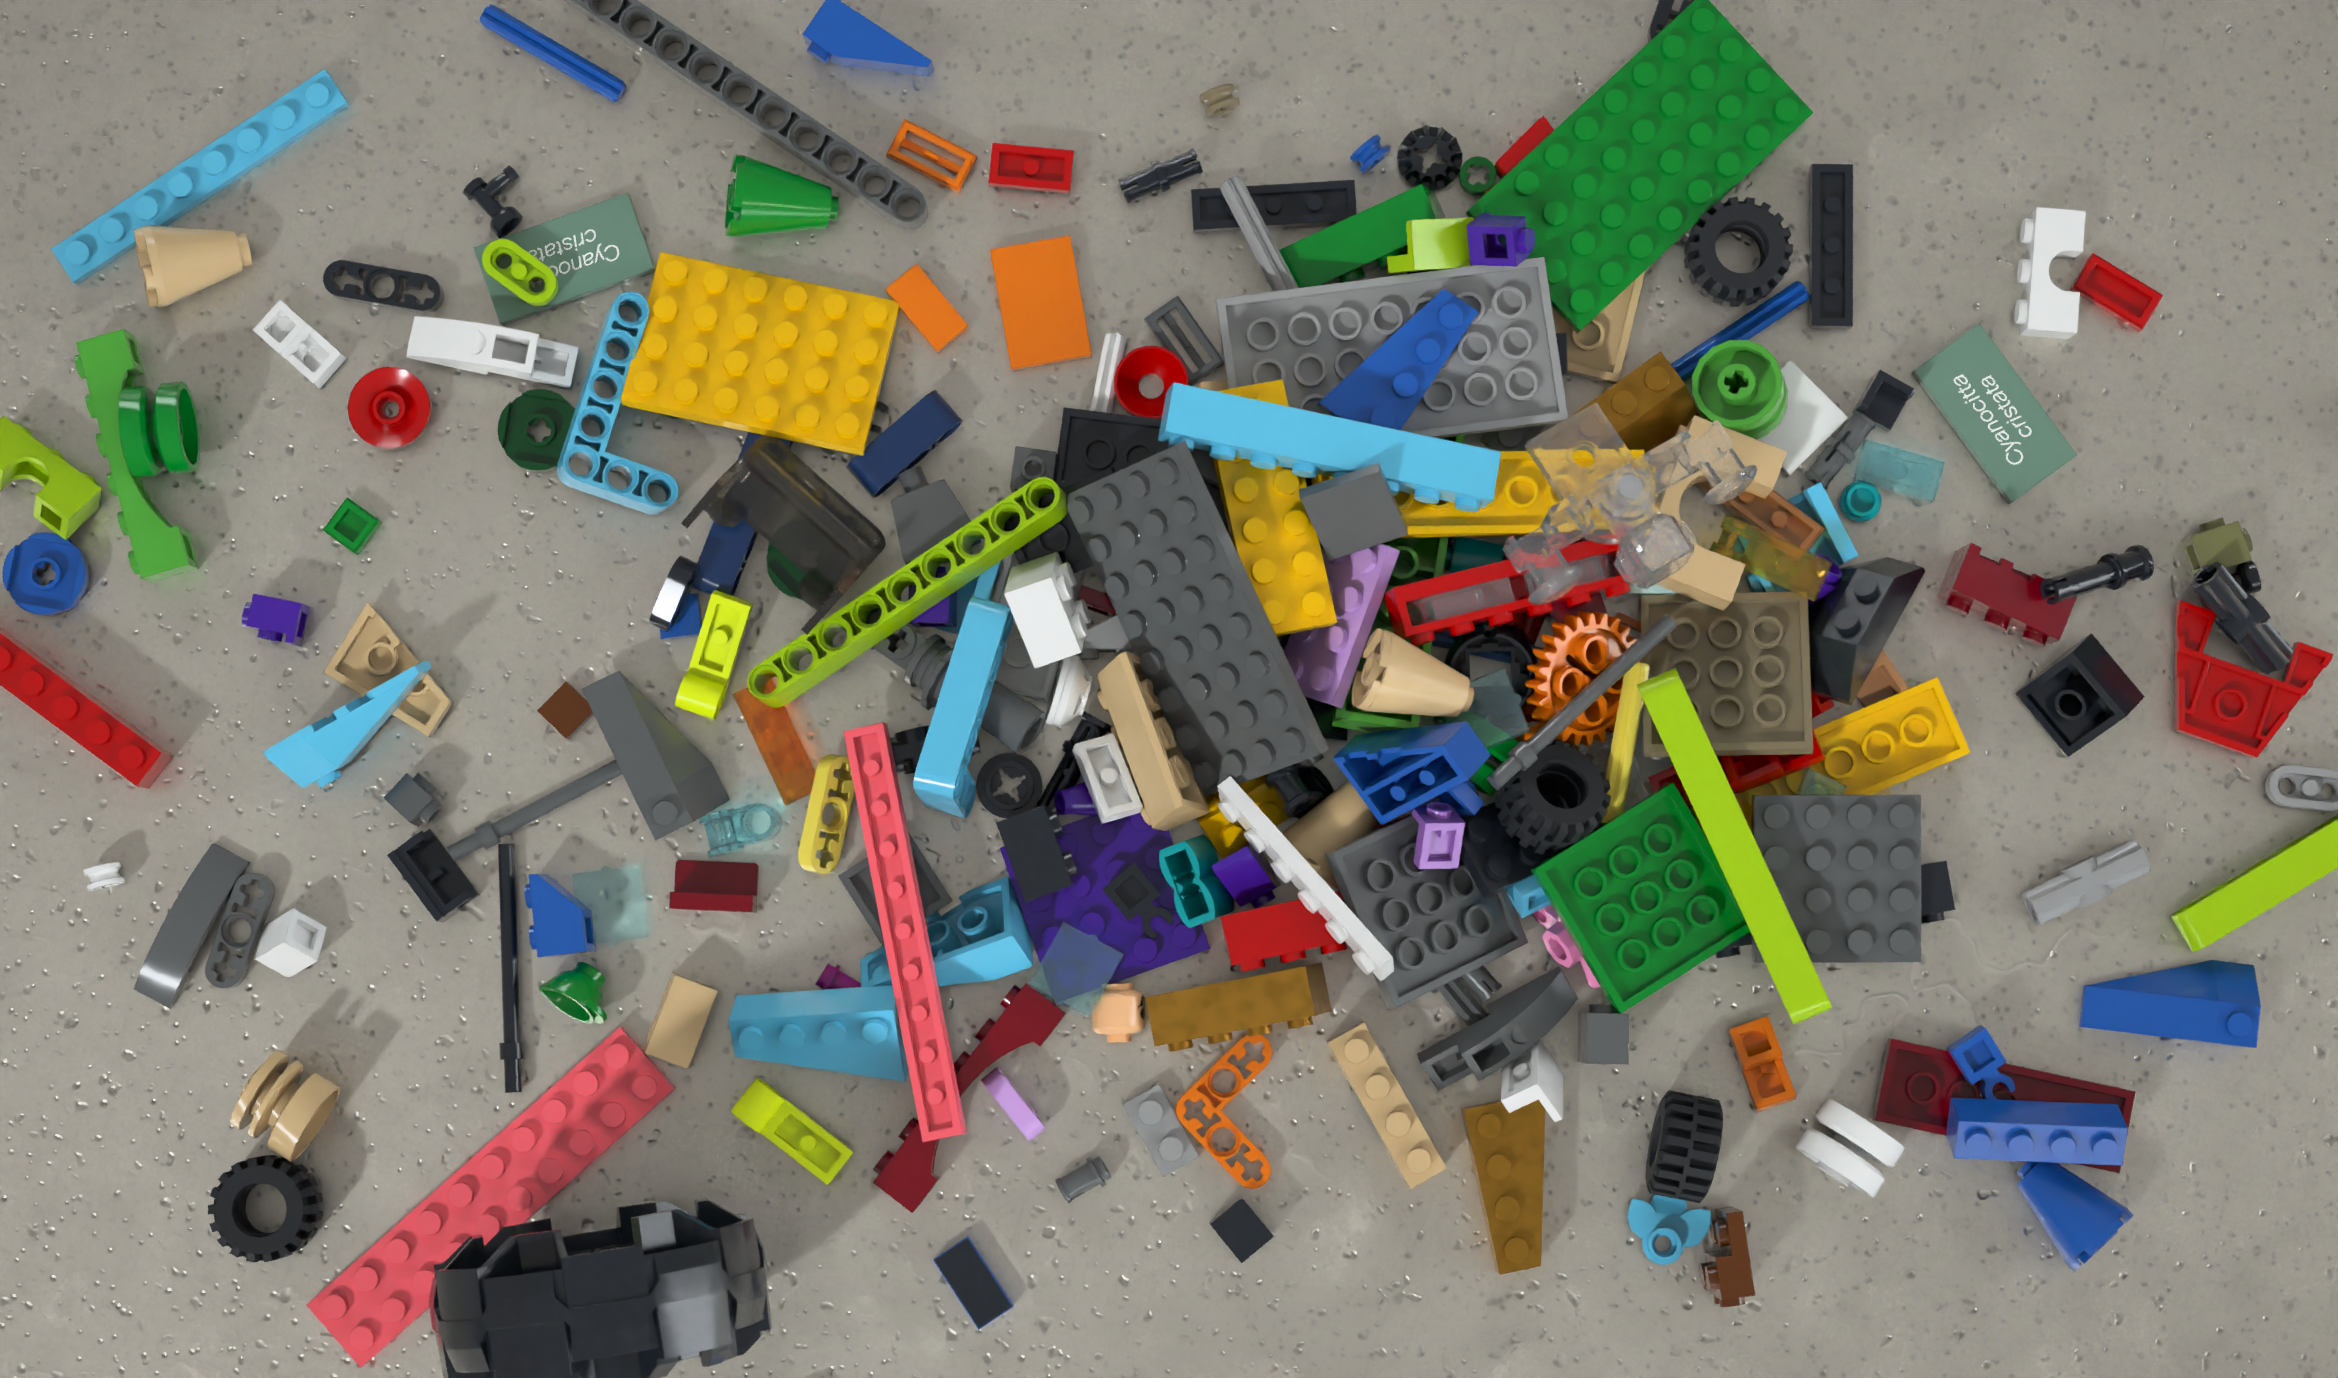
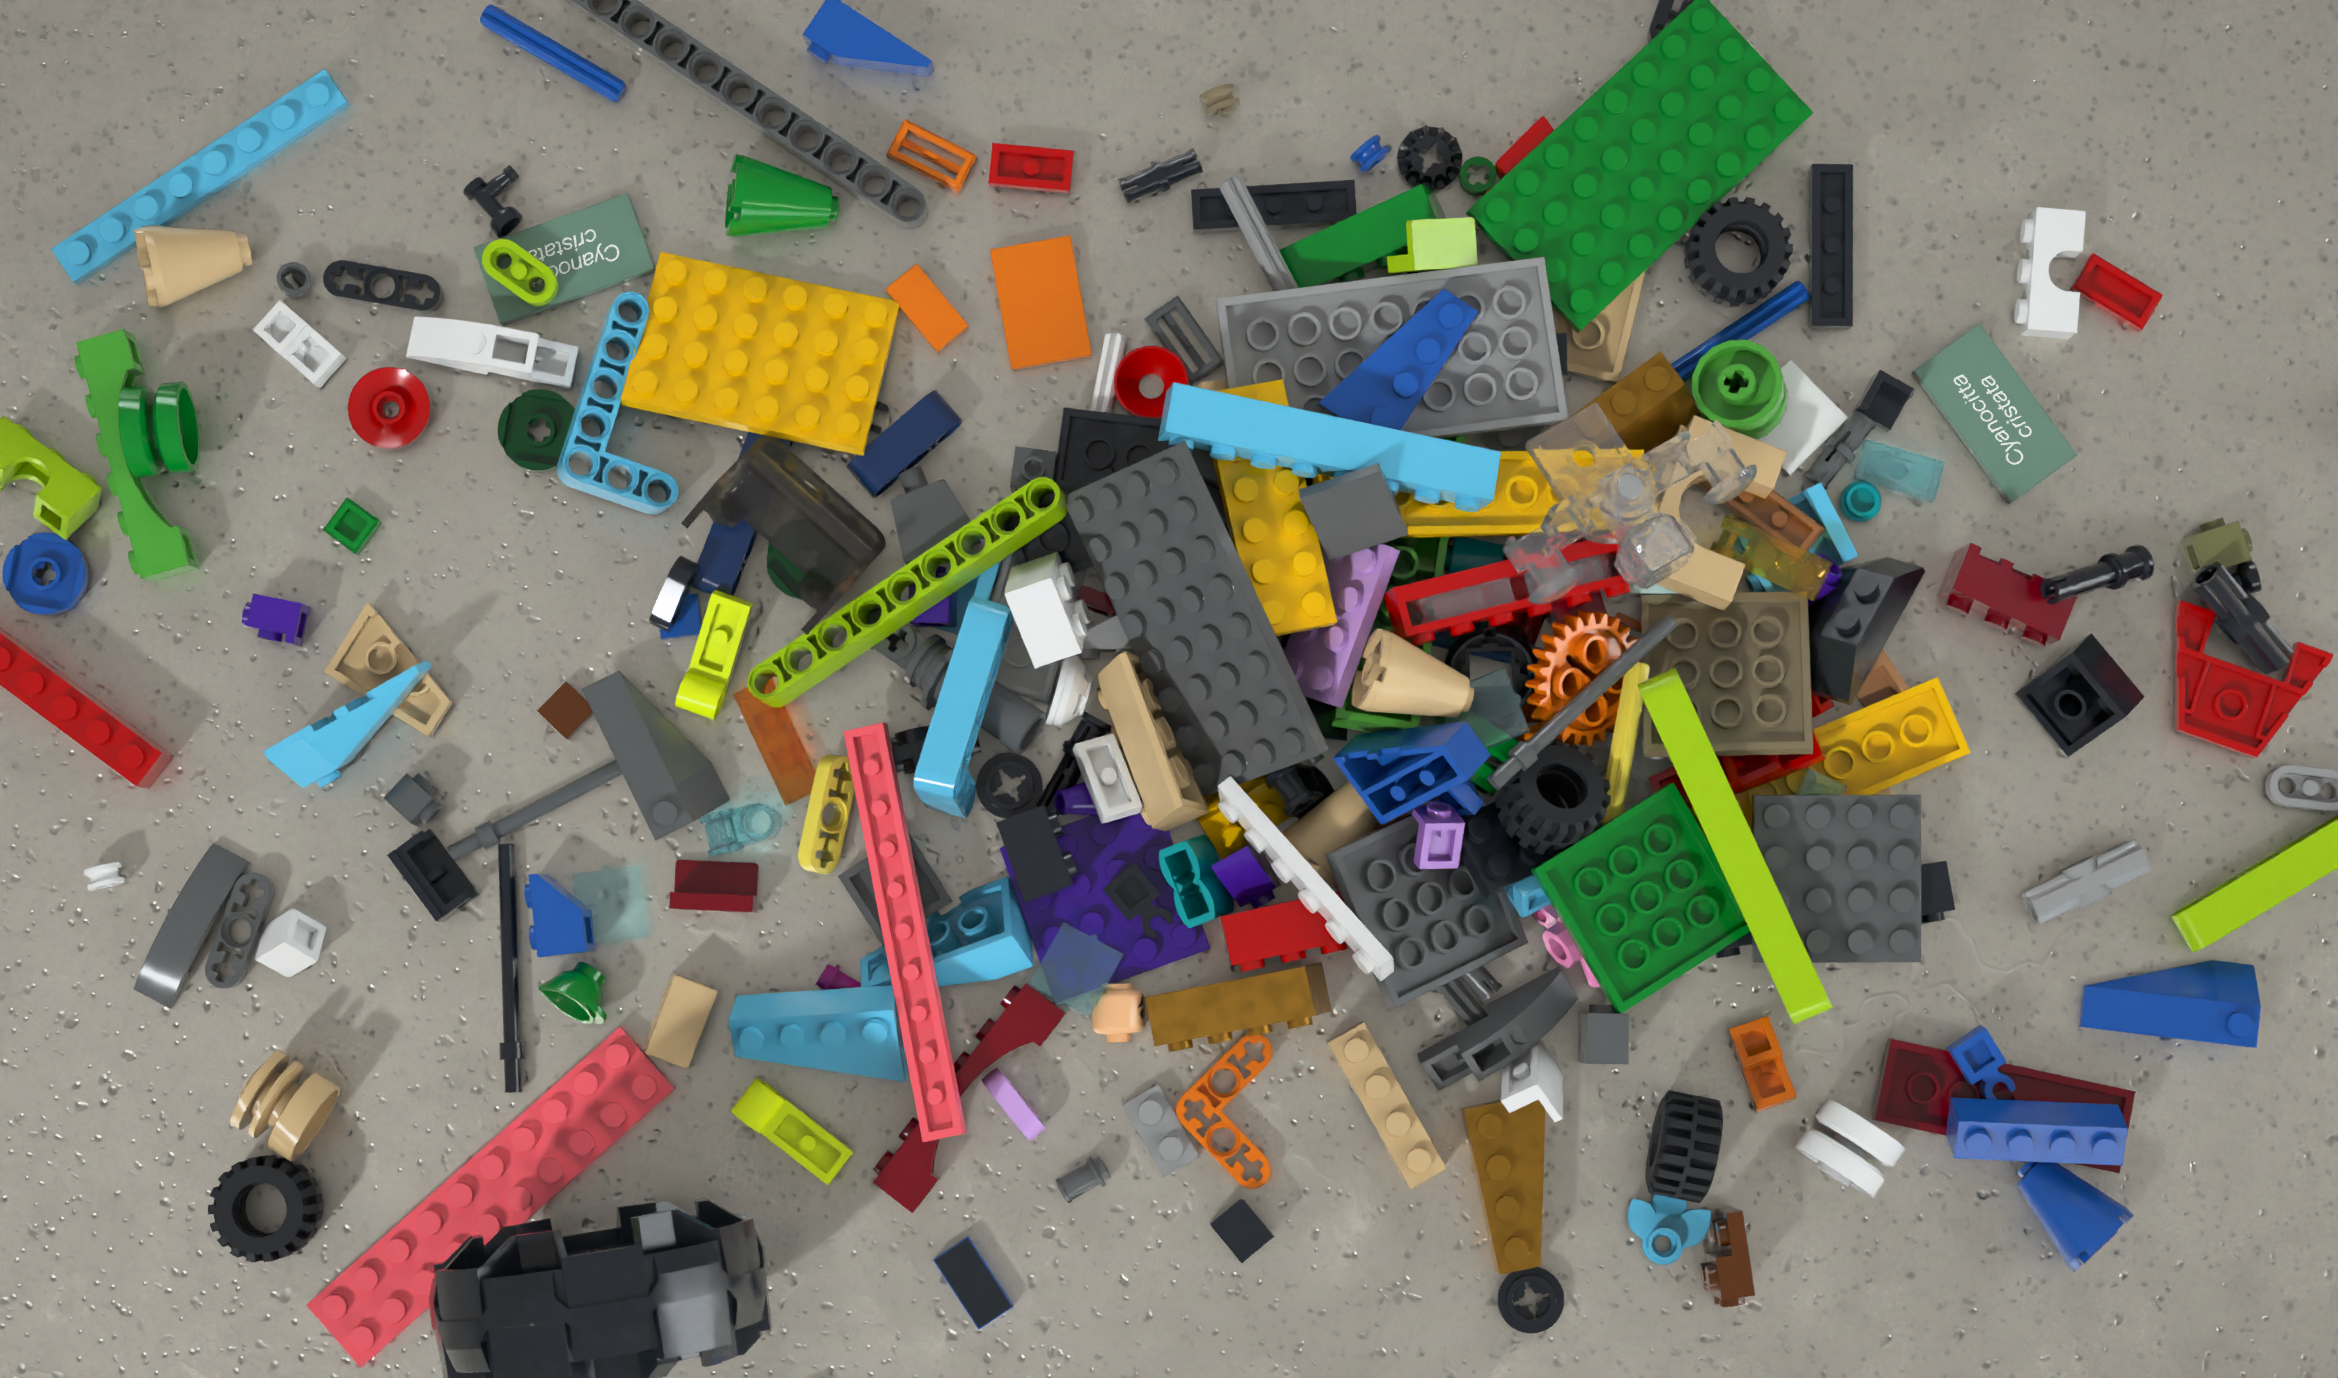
(299, 274): none -> dark grey hinge
(1491, 247): dark purple brick -> none
(1548, 1309): none -> black gear

